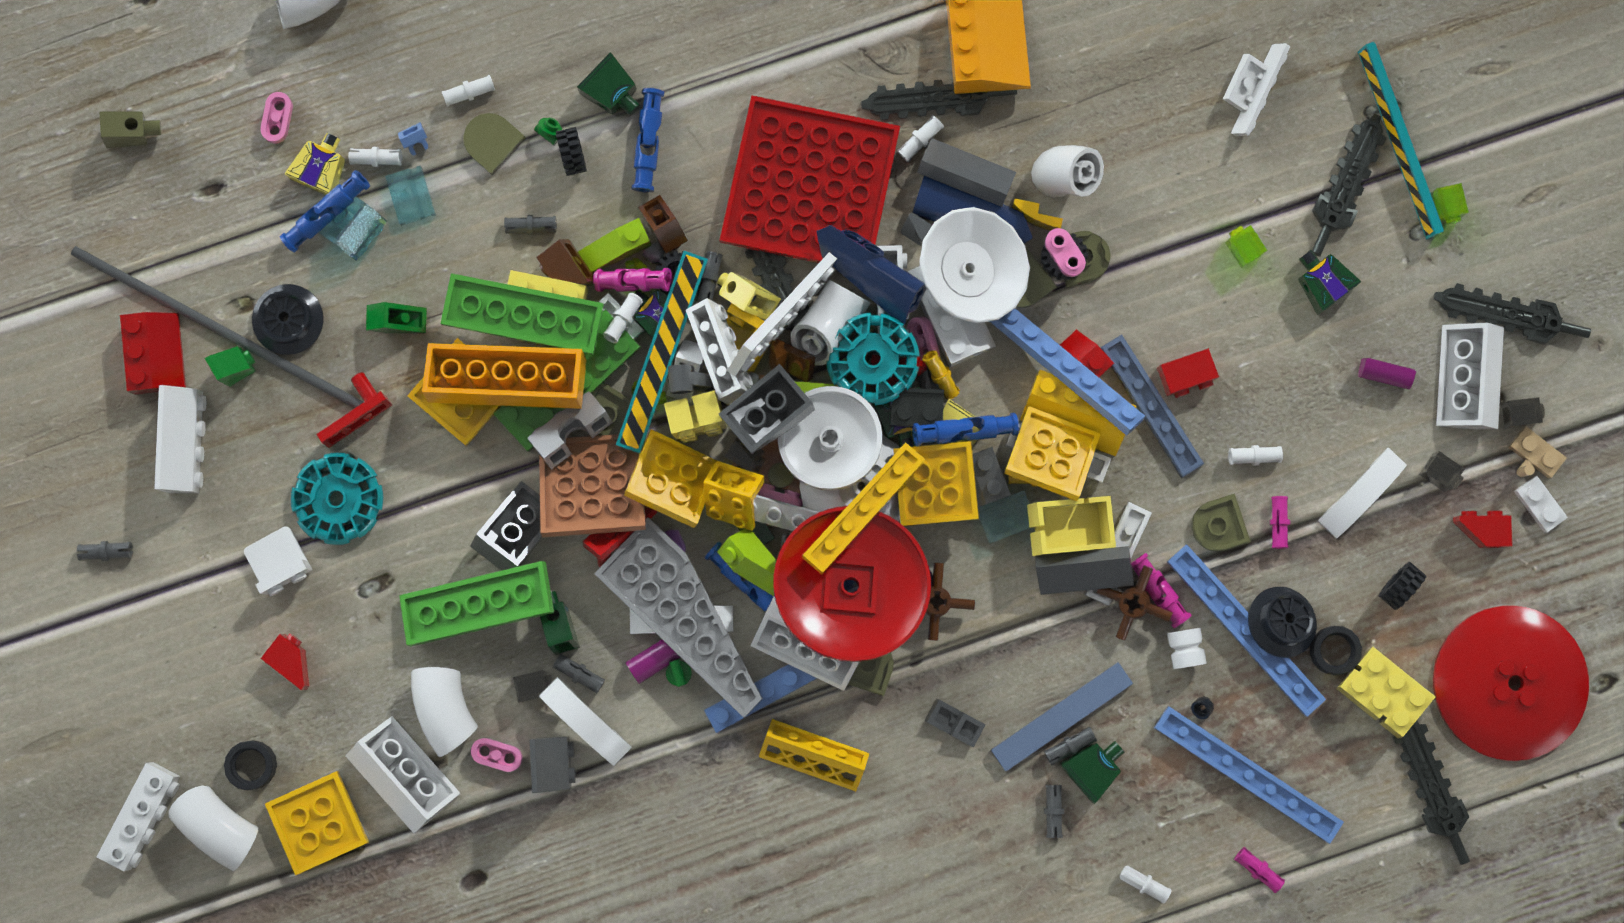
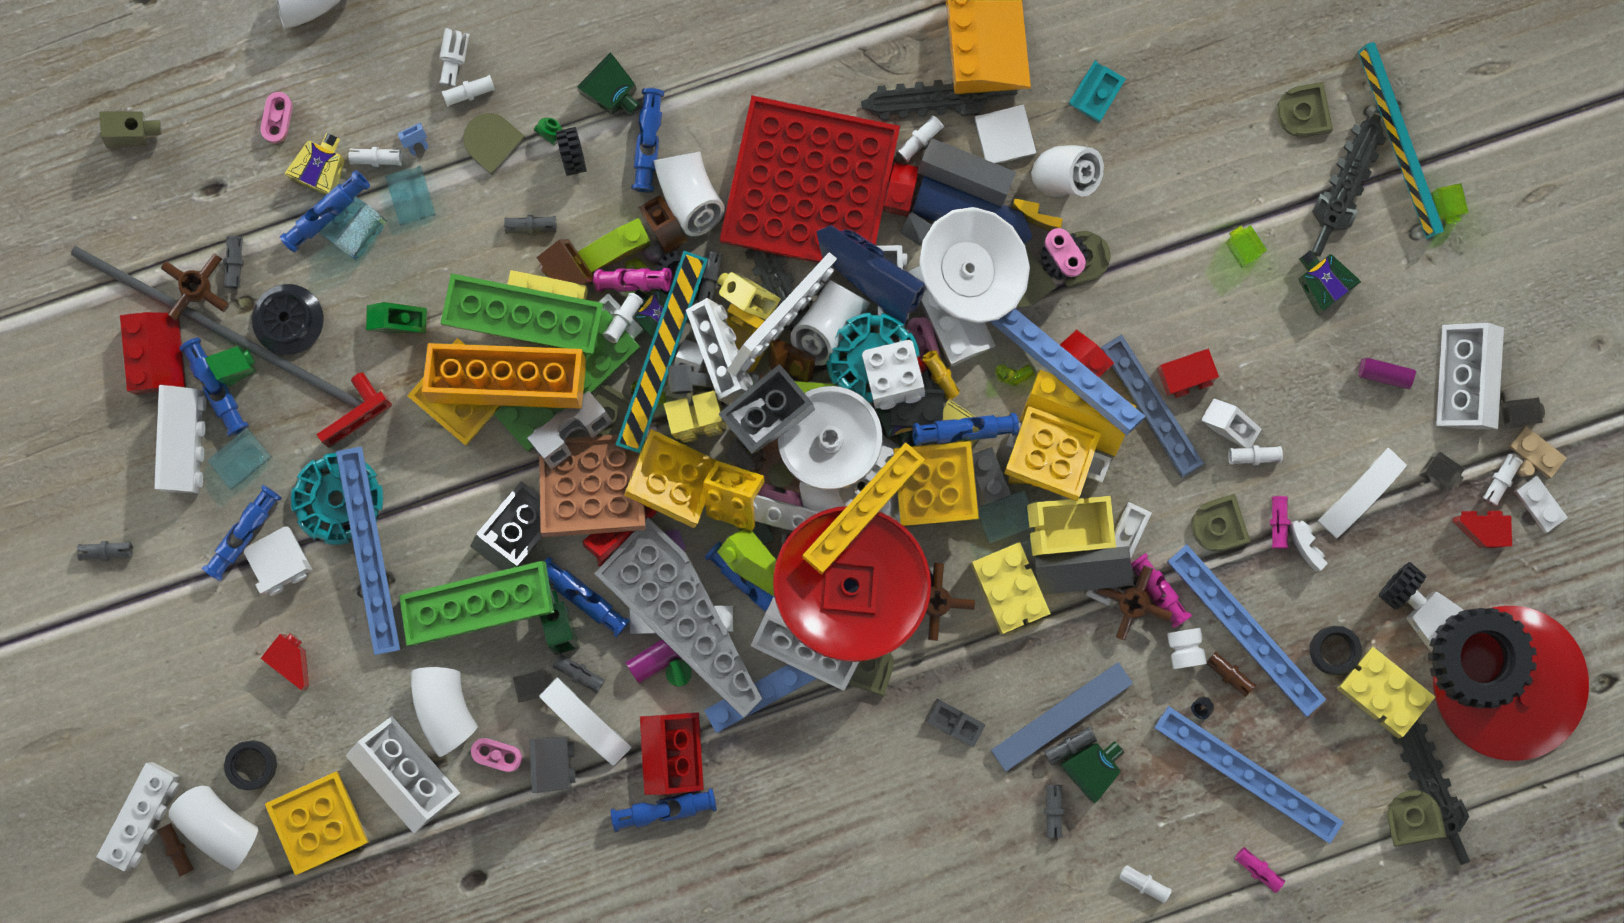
(175, 849): none -> reddish brown pin
(203, 291): none -> reddish brown bar
(227, 407): none -> blue piece
(233, 262): none -> dark grey pin
(239, 459): none -> clear light blue plate
(250, 520): none -> blue piece
(368, 550): none -> medium blue plate
(452, 55): none -> white arm
(598, 610): none -> blue piece
(644, 813): none -> blue piece
(671, 753): none -> red slope
(689, 193): none -> white brick
(815, 751): yellow fence -> none
(893, 374): none -> white bracket
(901, 189): none -> red slope
(1005, 135): none -> white tile
(1010, 588): none -> light yellow piece
(1012, 376): none -> clear neon green arm
(1097, 91): none -> teal plate
(1230, 674): none -> reddish brown pin
(1231, 423): none -> white slope
(1252, 85): white bracket -> none
(1282, 622): black piece -> none
(1302, 539): none -> white slope
(1305, 111): none -> olive tile
(1415, 818): none -> olive tile
(1429, 614): none -> white torso
(1502, 479): none -> white pin
(1515, 650): none -> black tyre
(1538, 320): pearl dark grey bar -> none

